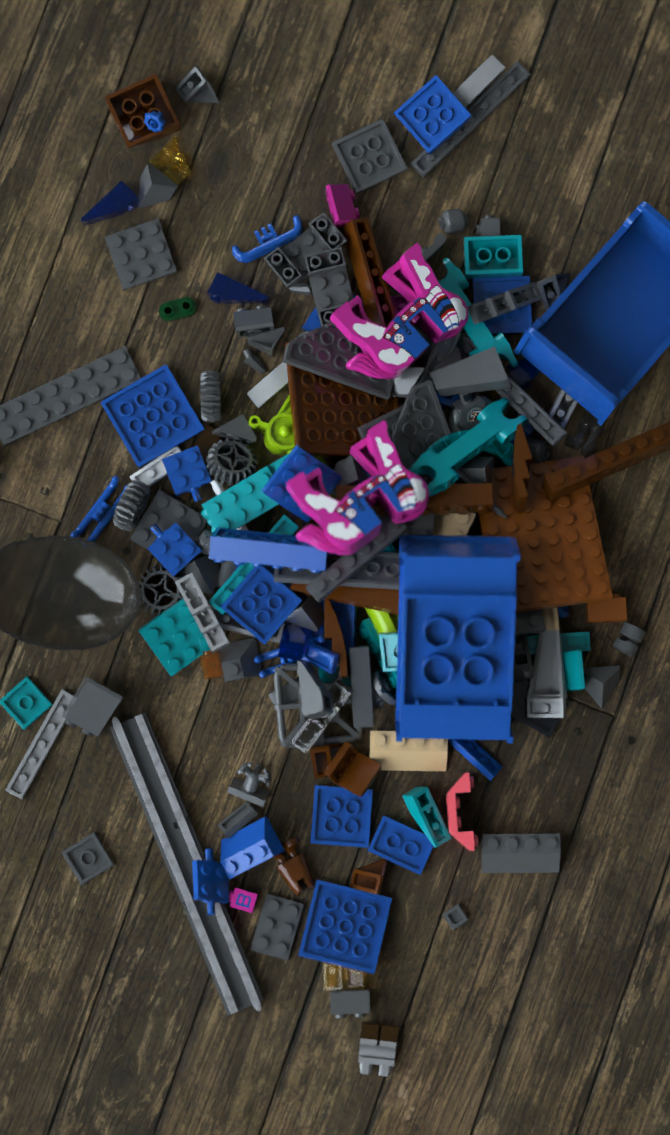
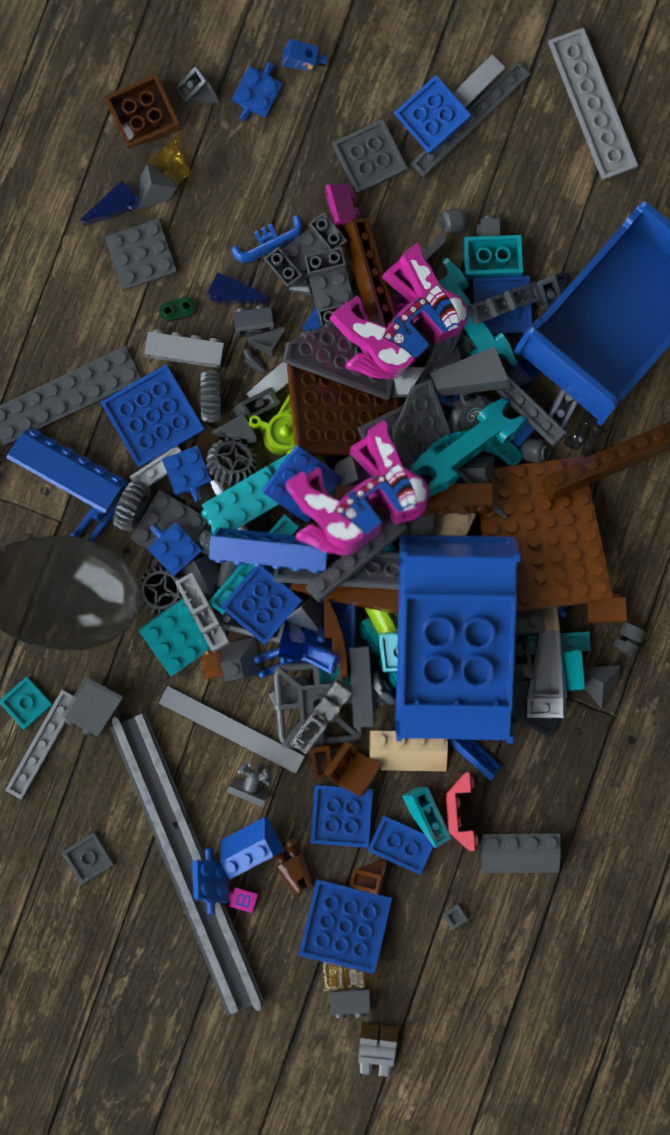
(67, 470): none -> blue slope
(155, 121): blue piece -> none
(184, 349): none -> light grey brick
(231, 729): none -> light grey tile
(237, 819): dark grey tile -> none
(256, 92): none -> blue plate
(257, 404): none -> dark grey slope
(277, 927): dark grey plate -> none
(296, 56): none -> blue torso
(314, 694): slope -> none
(520, 468): reddish brown slope -> none
(592, 104): none -> light grey plate

